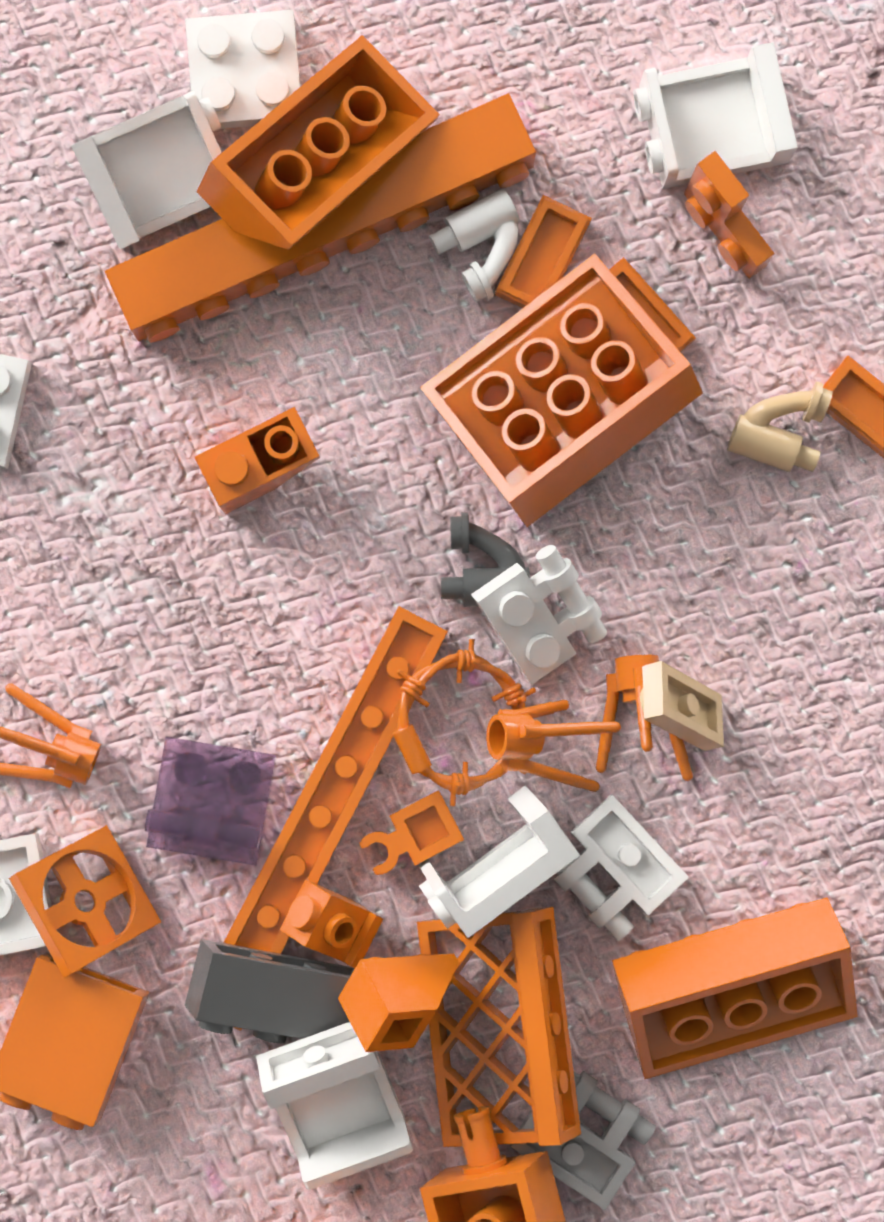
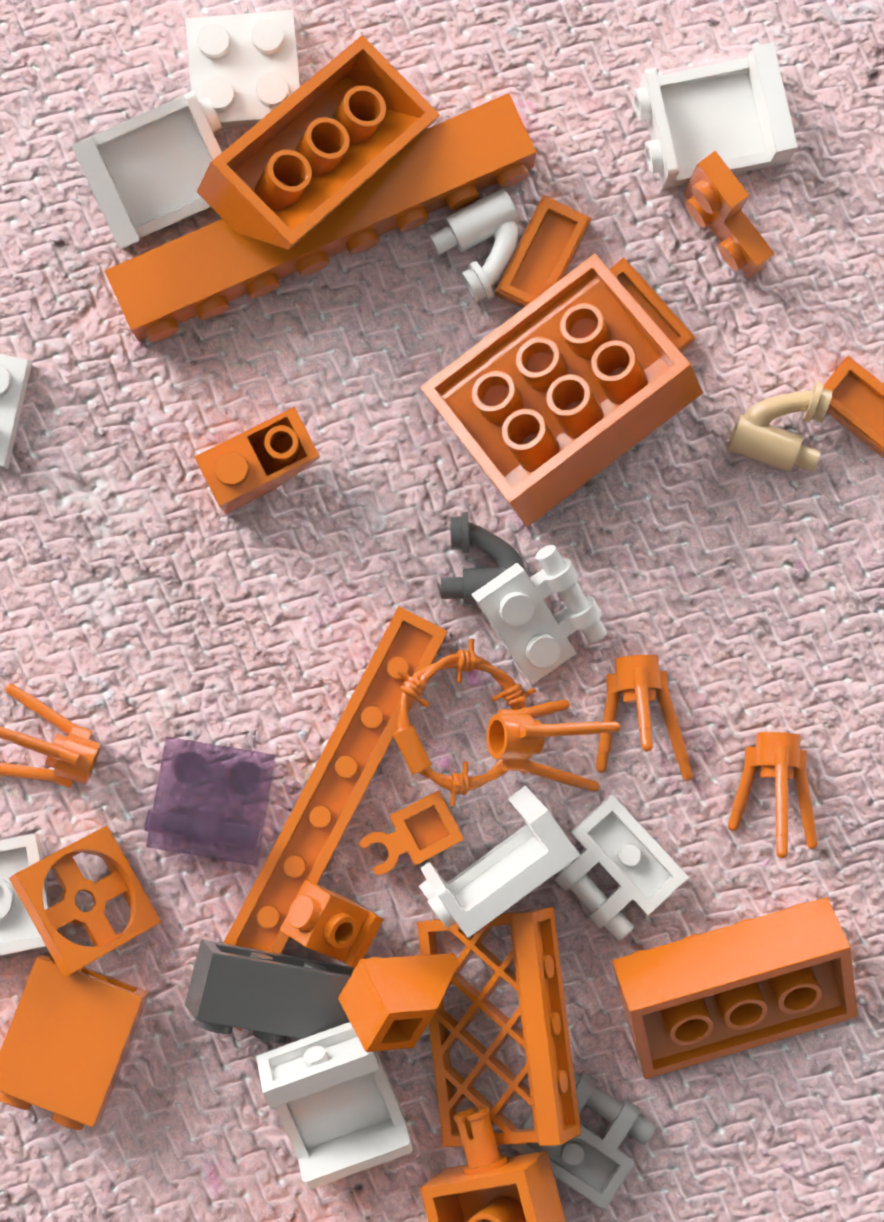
(682, 706): tan plate -> none
(779, 759): none -> orange plant

